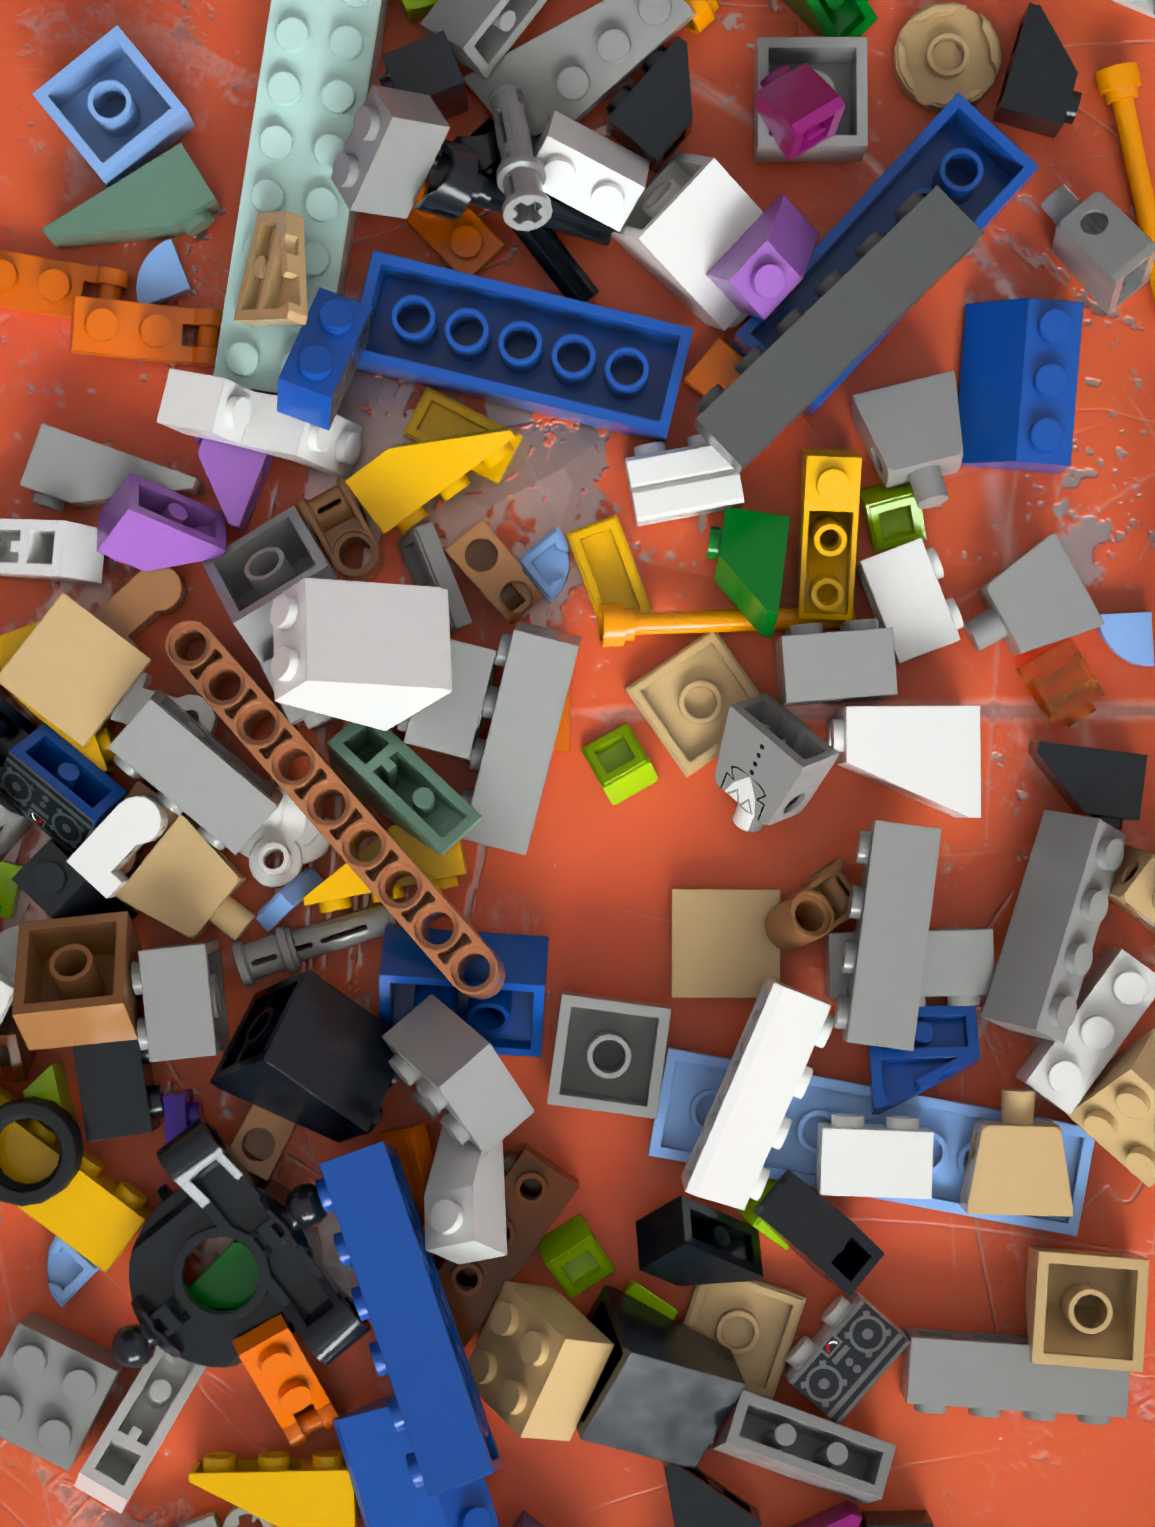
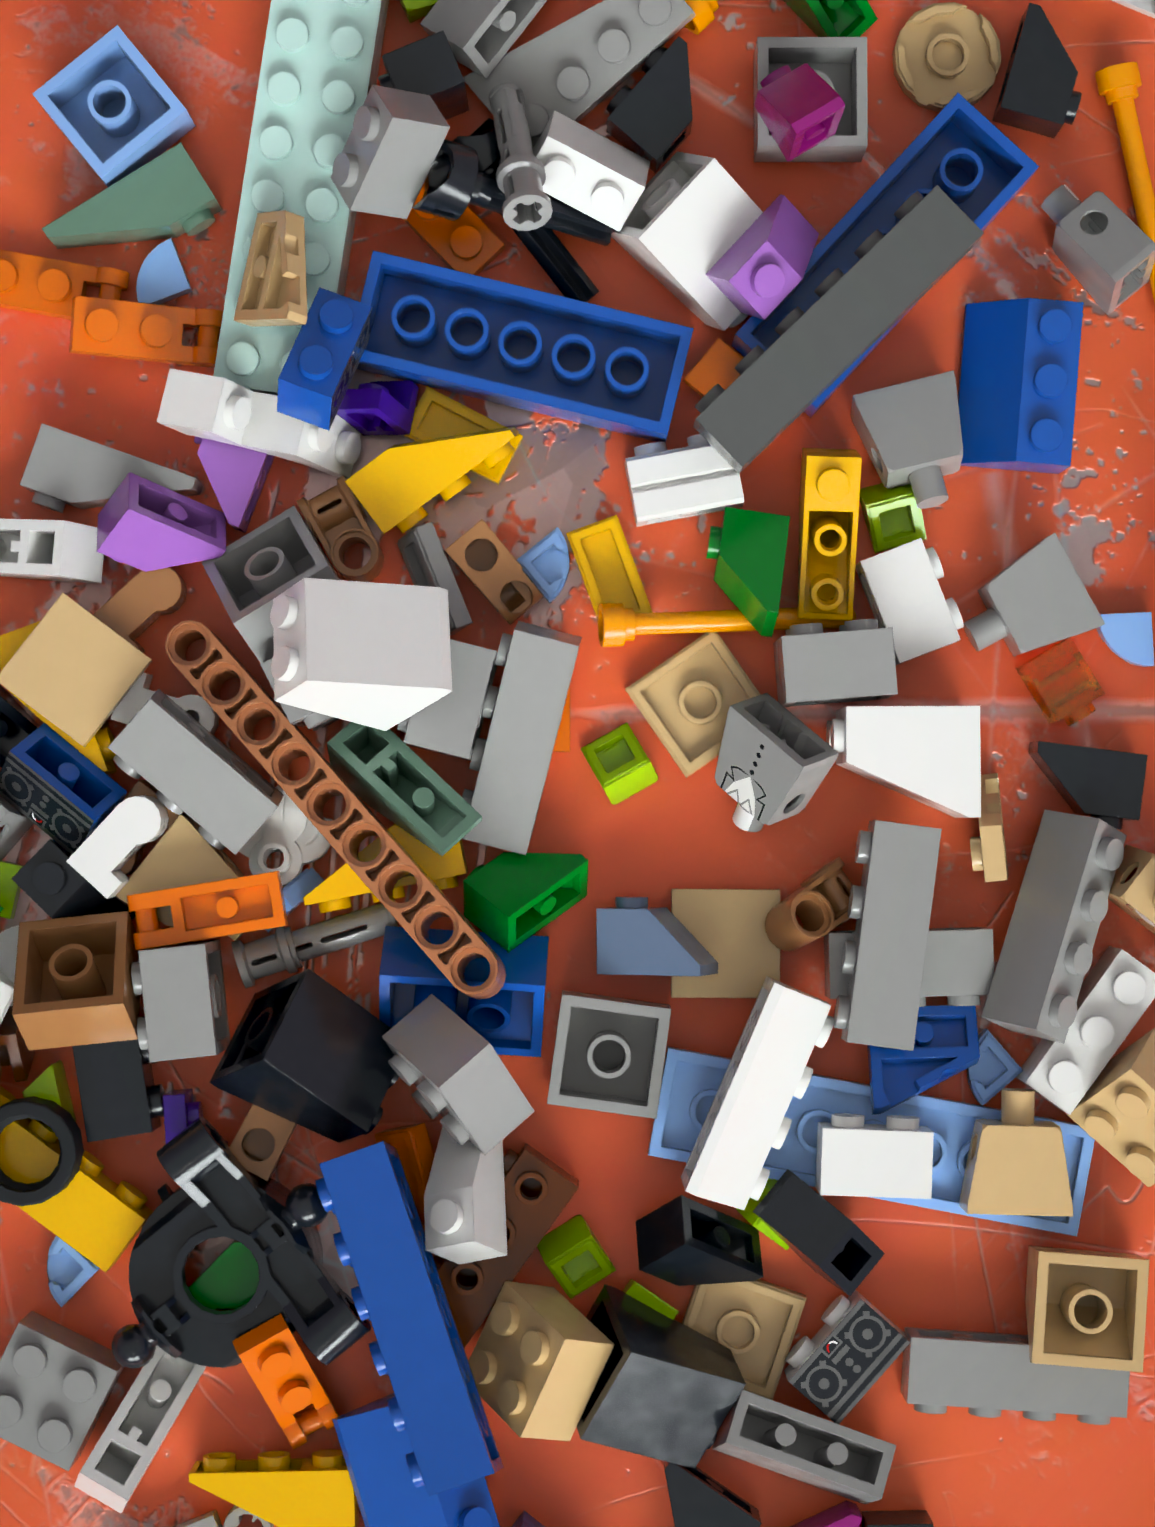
(210, 910): none -> orange plate
(380, 407): none -> dark purple bracket
(523, 893): none -> green slope
(647, 942): none -> sand blue slope
(989, 848): none -> tan wing
(993, 1070): none -> light blue tile

